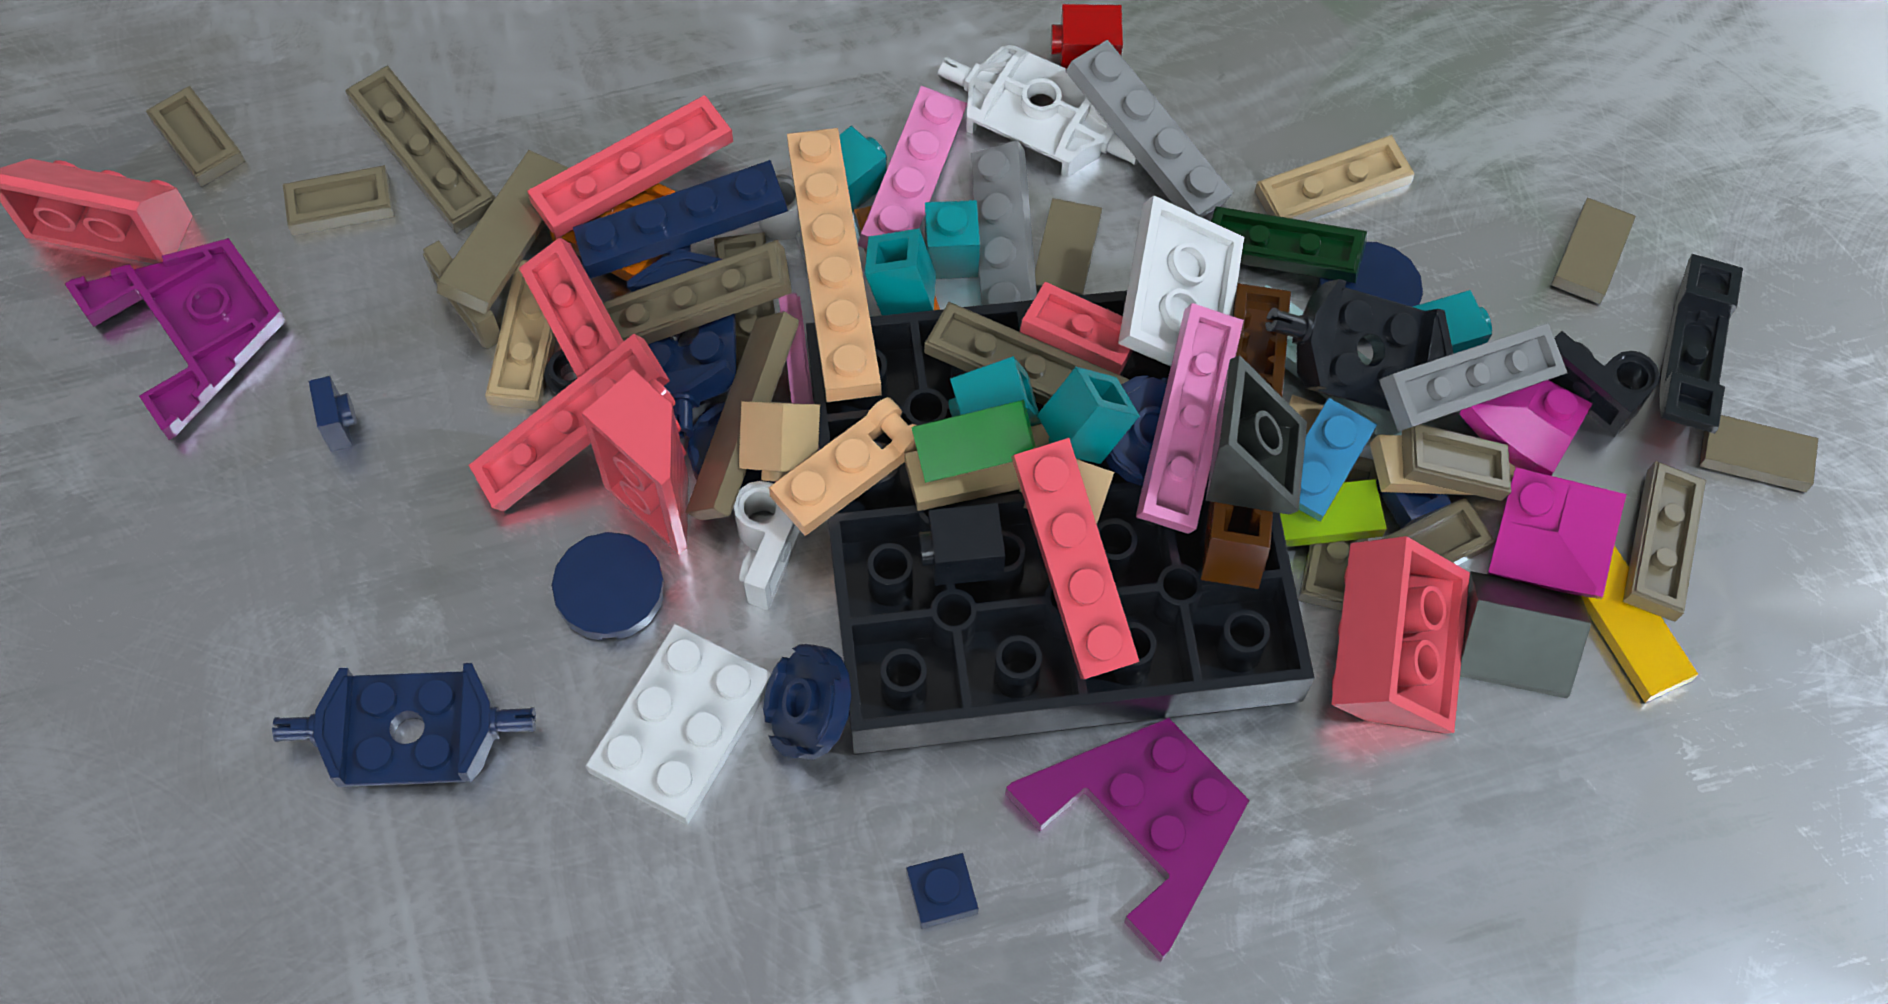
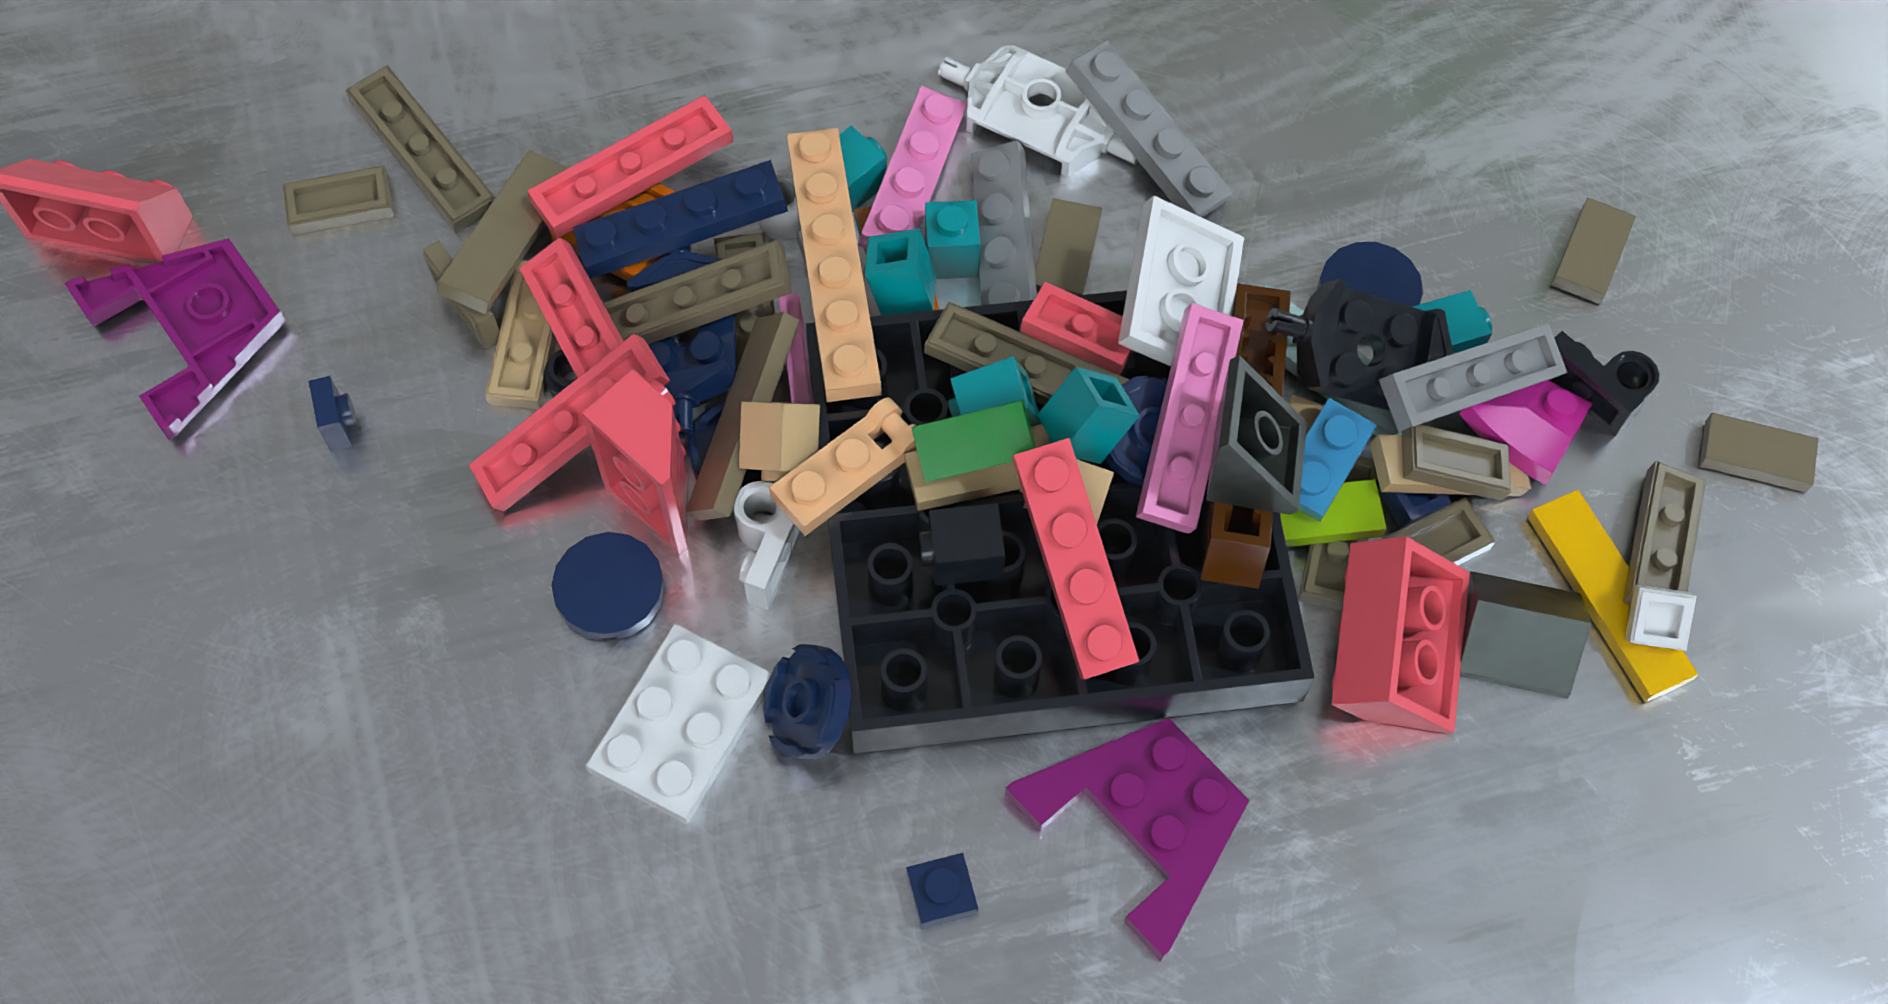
(195, 136): dark tan tile -> none
(361, 714): dark blue plate -> none
(1085, 28): red brick -> none
(1295, 244): dark green tile -> none
(1336, 181): tan tile -> none
(1557, 534): dark pink plate -> none
(1660, 617): none -> white tile
(1697, 344): black slope -> none

